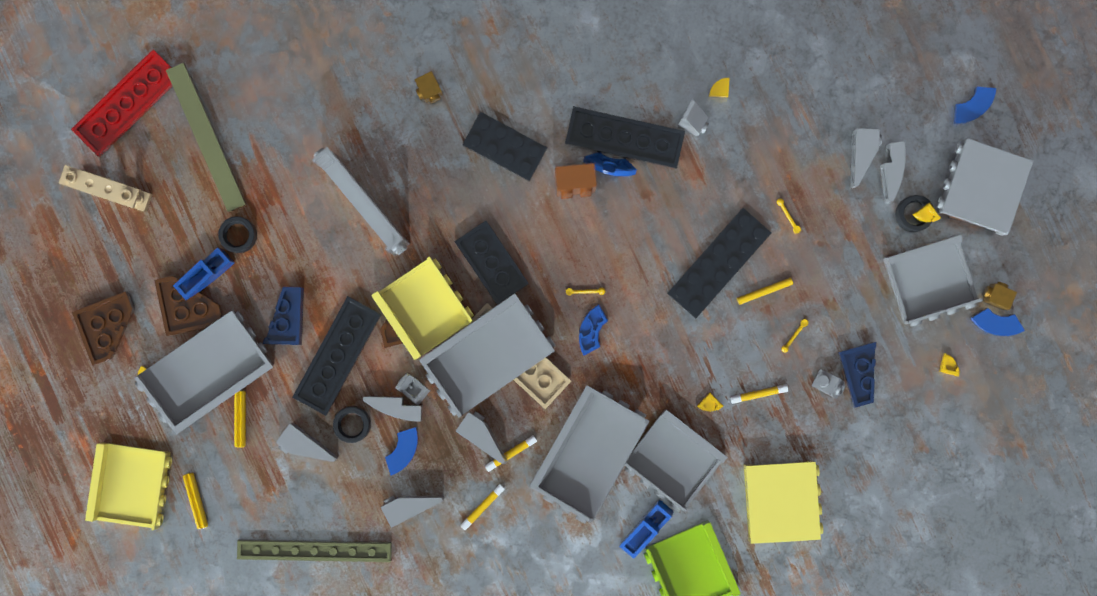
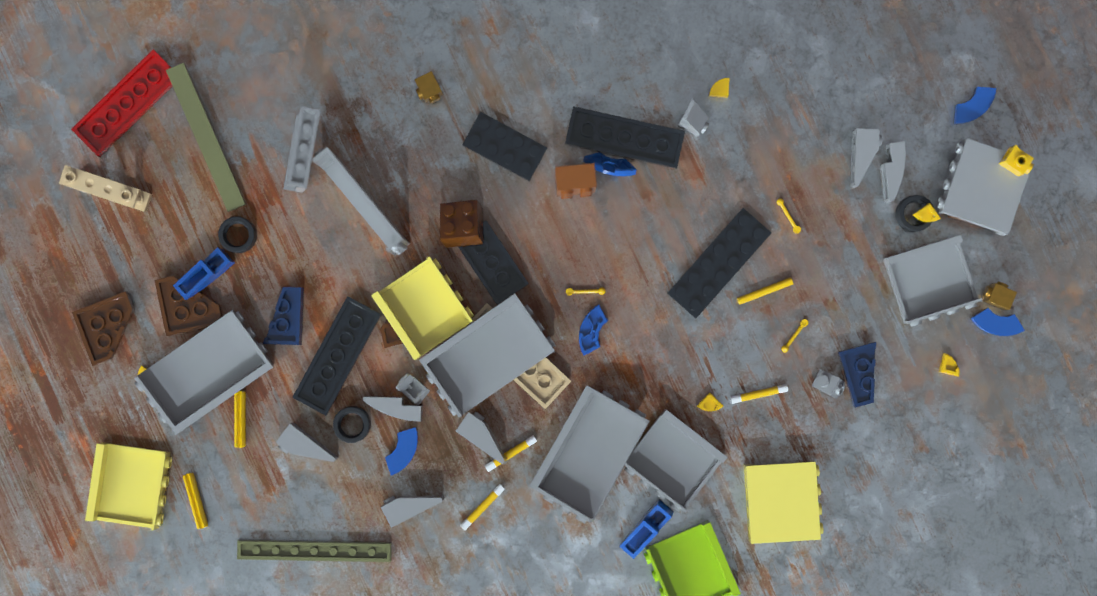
(301, 149): none -> light grey panel
(461, 223): none -> reddish brown brick
(1010, 161): none -> yellow brick

